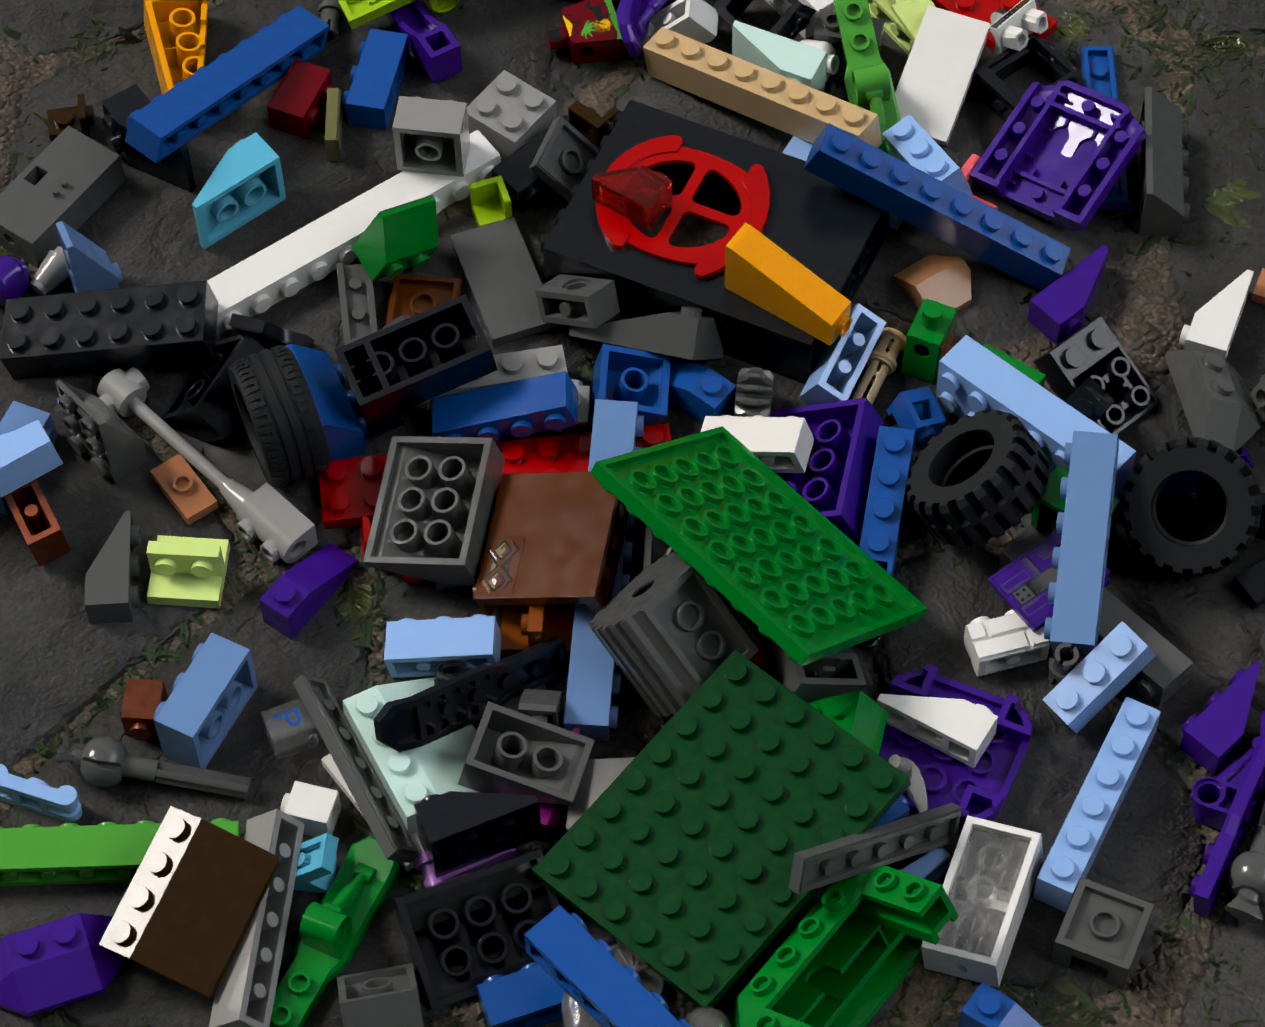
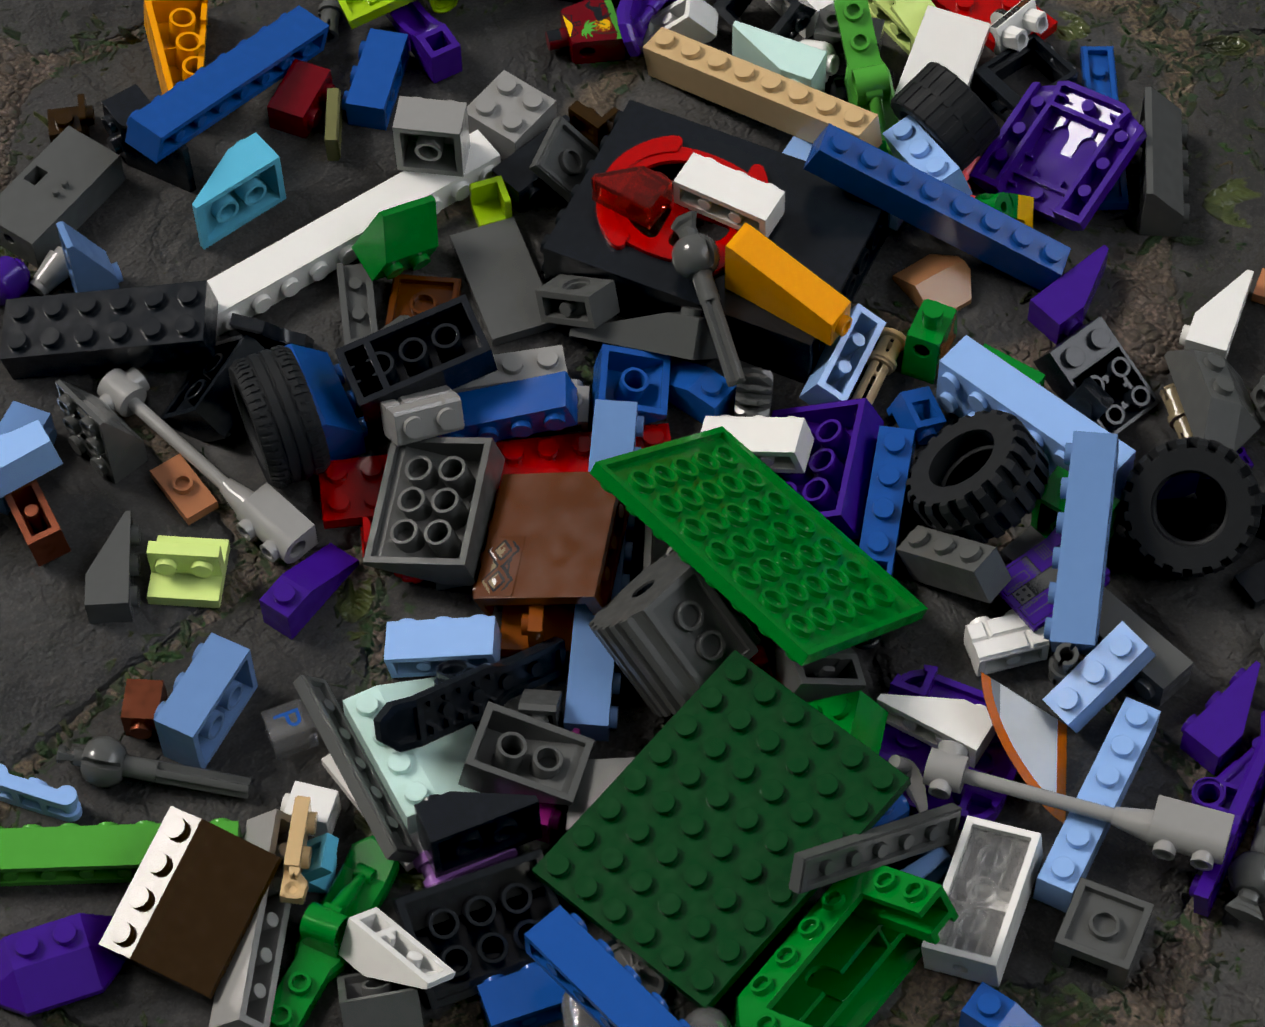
(298, 854): none -> tan hinge
(389, 953): none -> white slope
(422, 415): none -> light grey brick
(696, 258): none -> dark grey piece
(728, 195): none -> white brick
(948, 113): none -> black tyre
(954, 563): none -> dark grey brick
(1014, 205): none -> leg
(1030, 739): none -> white sticker
(1170, 828): none -> light grey bar
(1177, 417): none -> dark tan pin

